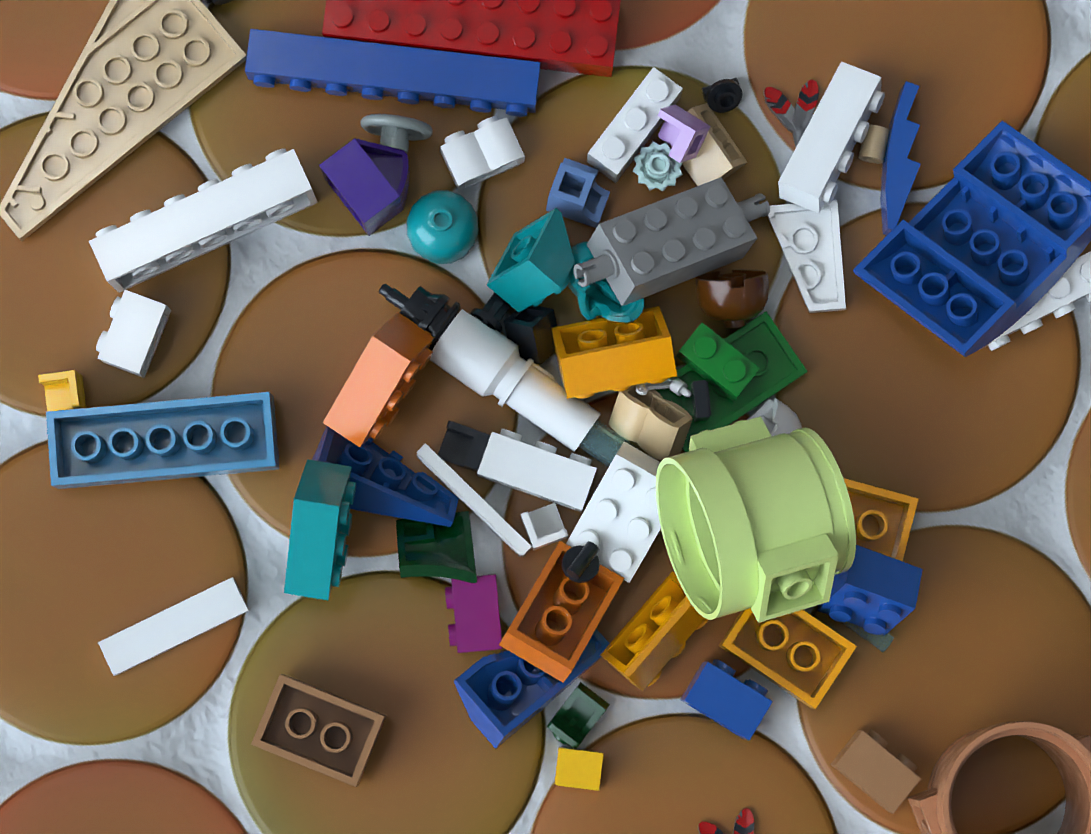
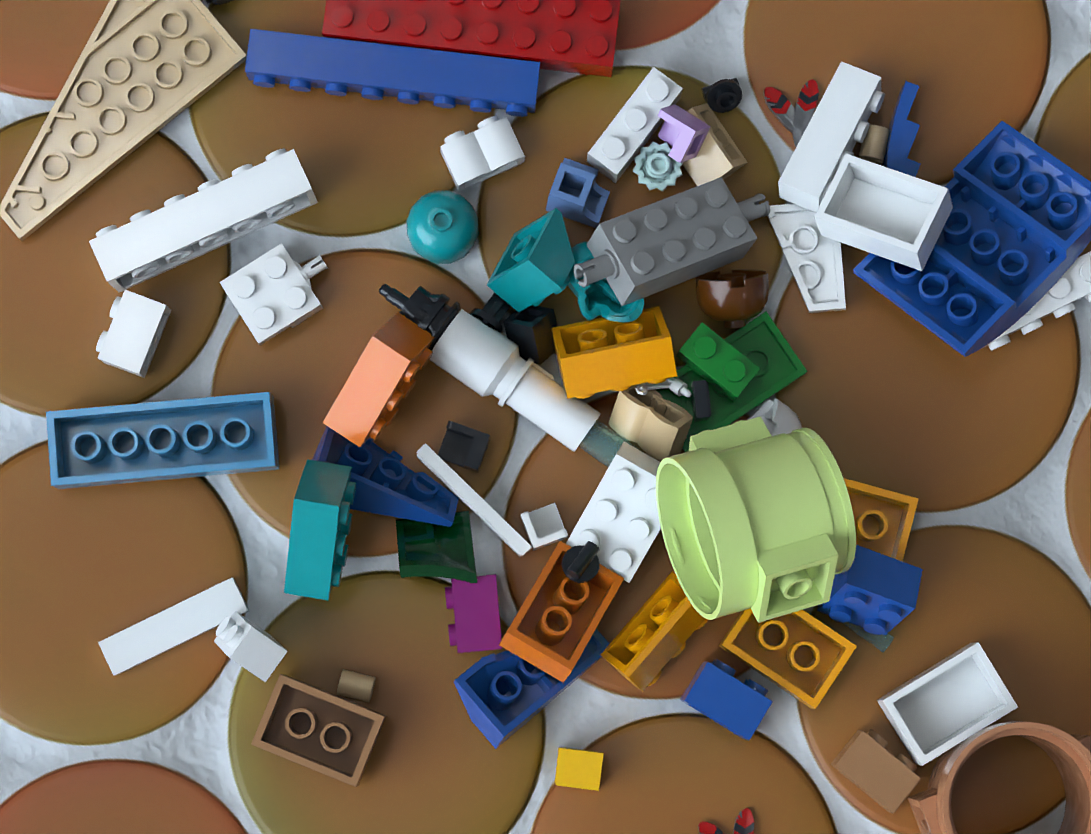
(63, 390): yellow panel -> none
(249, 645): none -> white brick
(274, 292): none -> white plate
(356, 685): none -> tan hinge
(374, 176): dark purple piece -> none
(537, 470): white brick -> none
(577, 716): dark green bracket -> none
(884, 212): none -> white piece
(947, 703): none -> white piece

